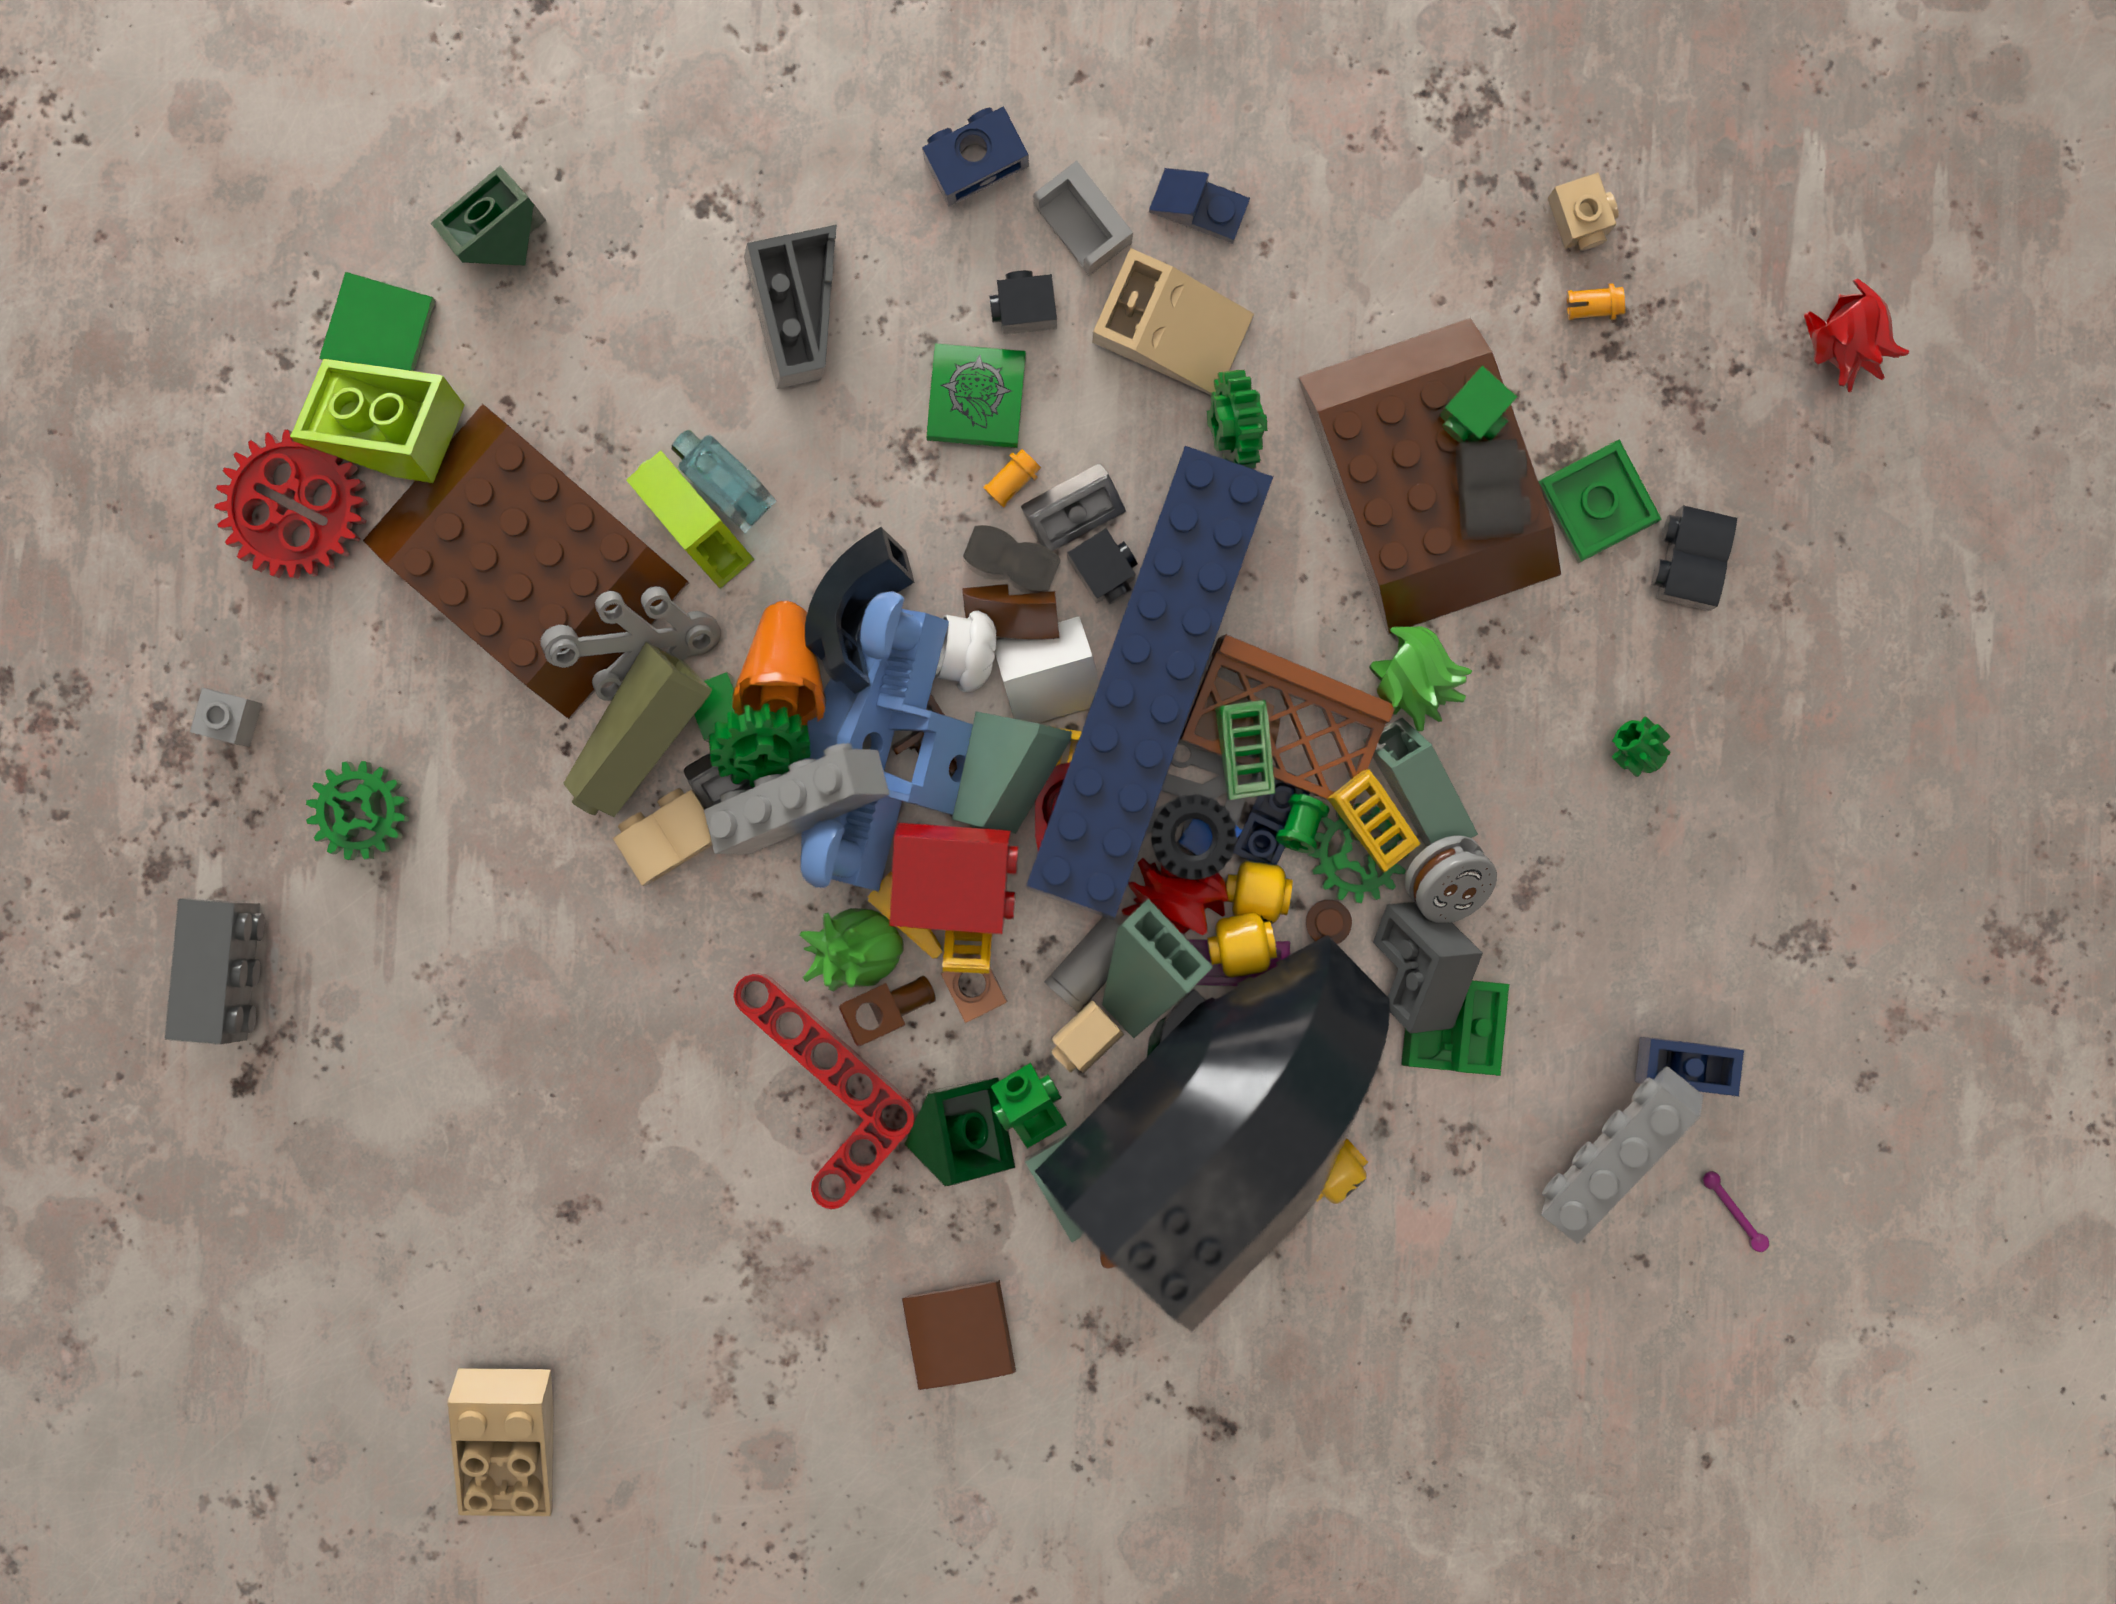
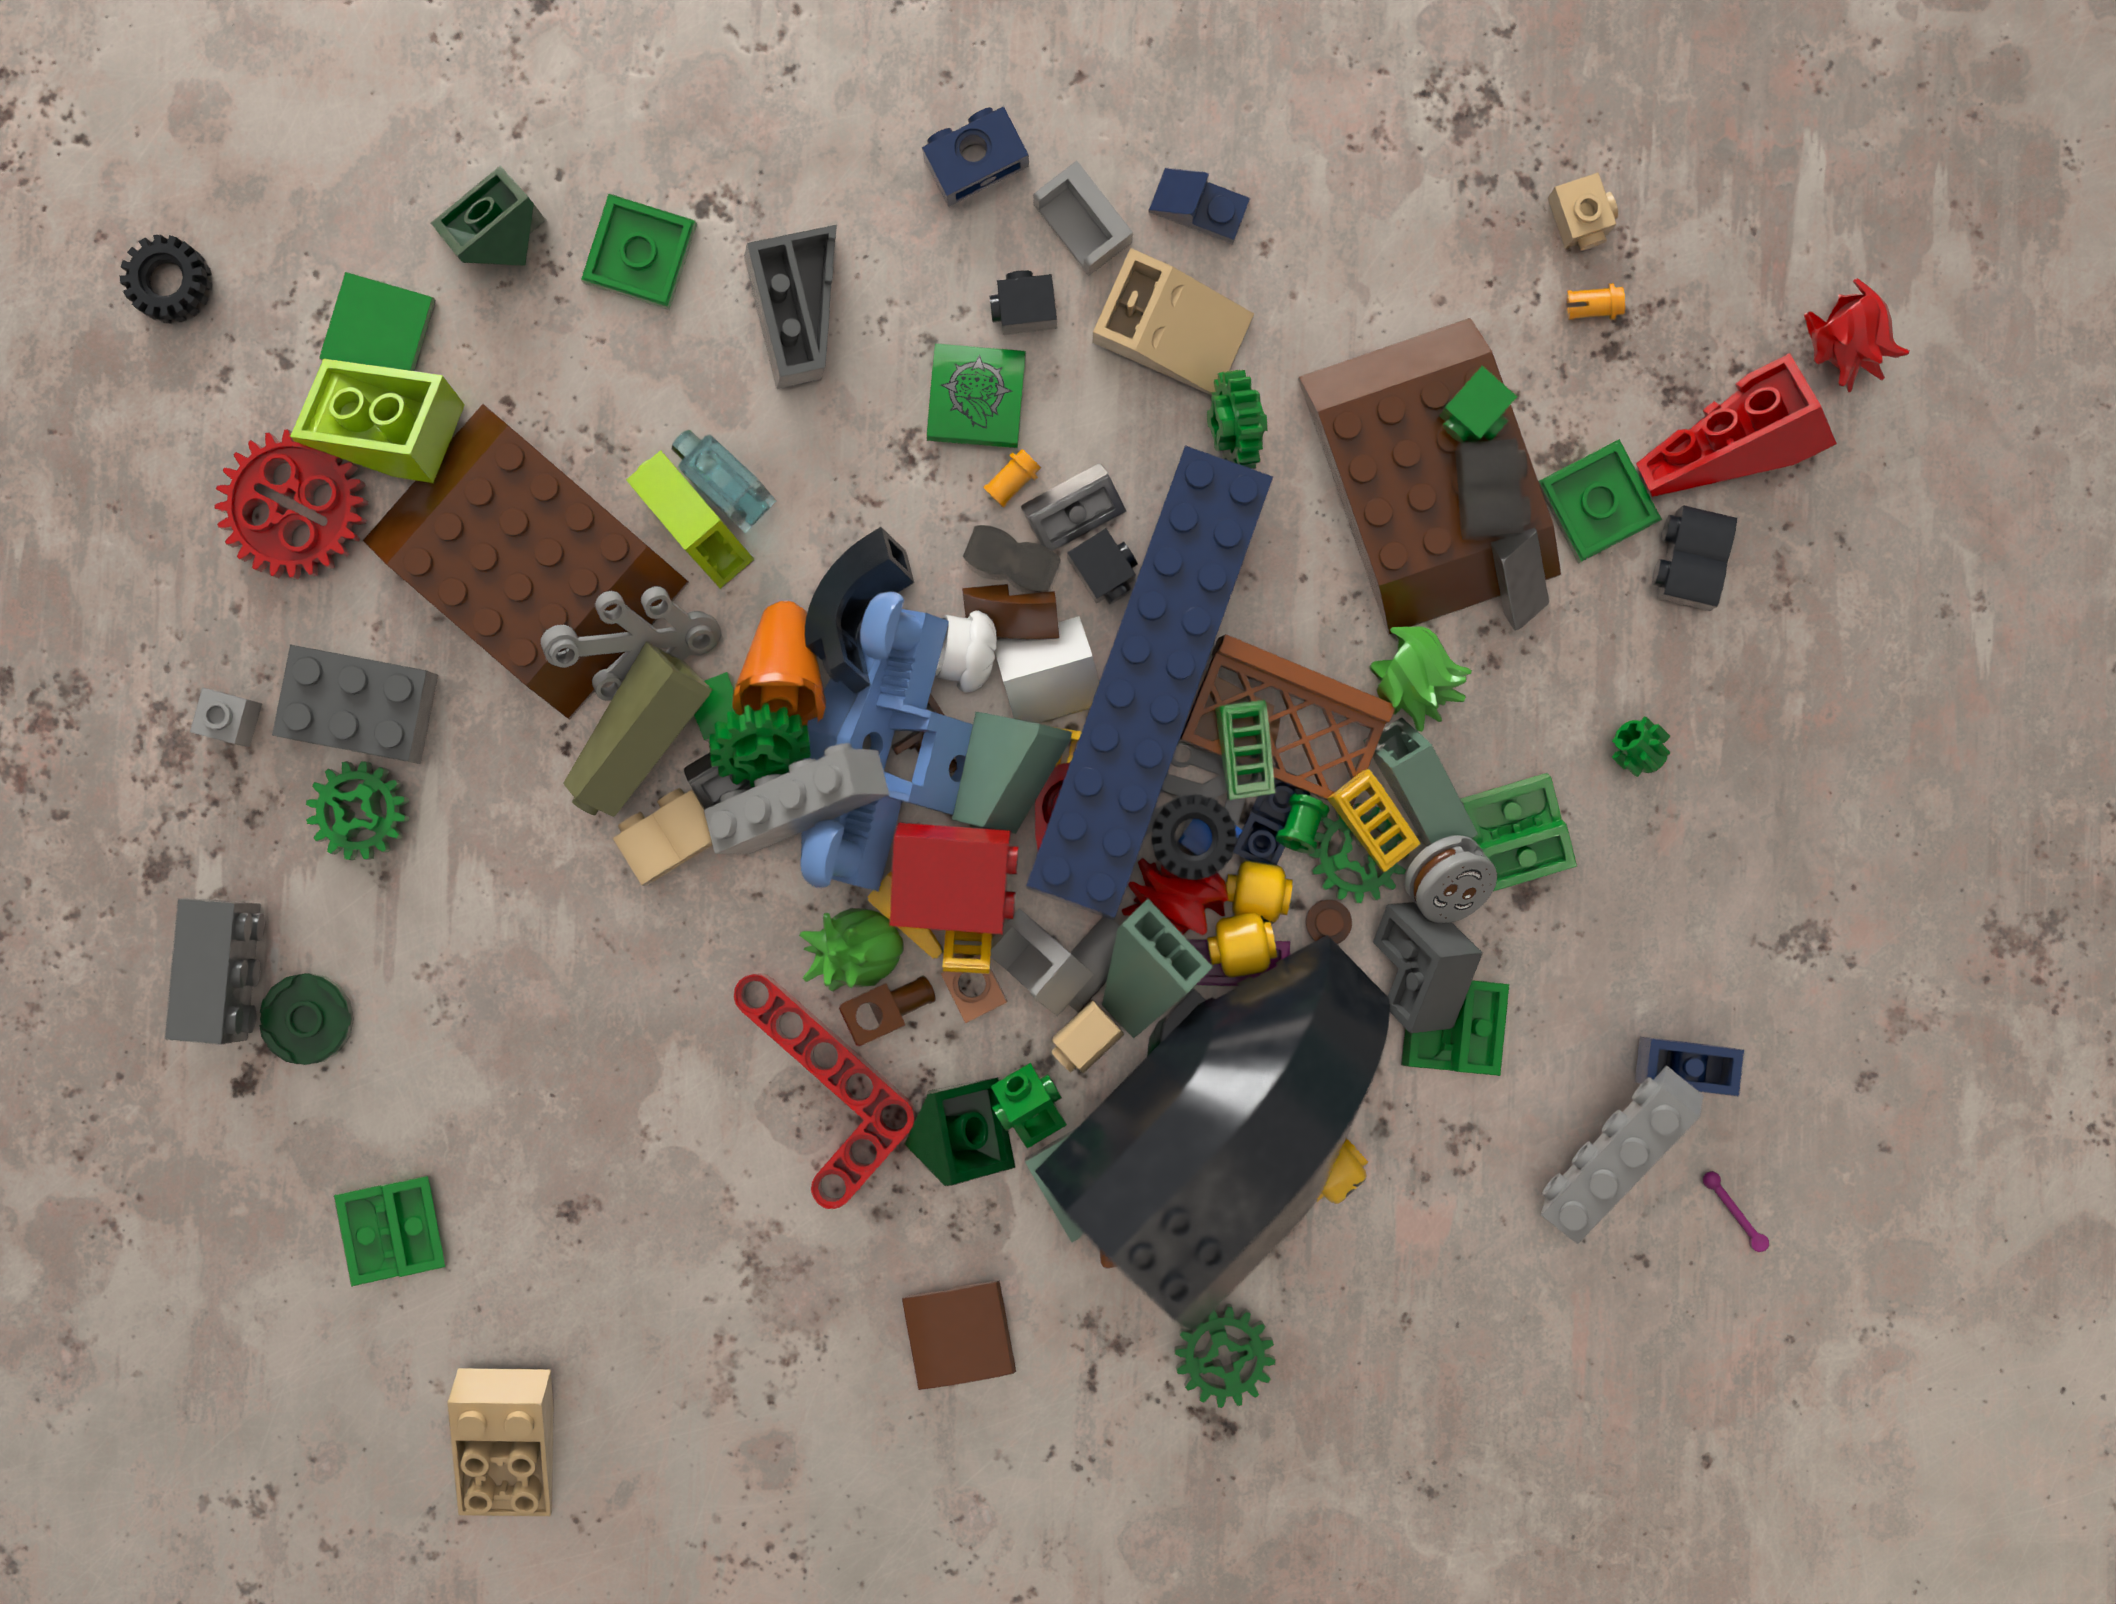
(143, 264): none -> black tyre
(306, 1019): none -> dark green tile
(355, 704): none -> dark grey brick
(389, 1231): none -> green slope
(639, 251): none -> green tile
(1039, 962): none -> light grey panel
(1246, 1350): none -> green gear
(1520, 577): none -> flat silver slope
(1521, 830): none -> green slope
(1757, 429): none -> red wedge

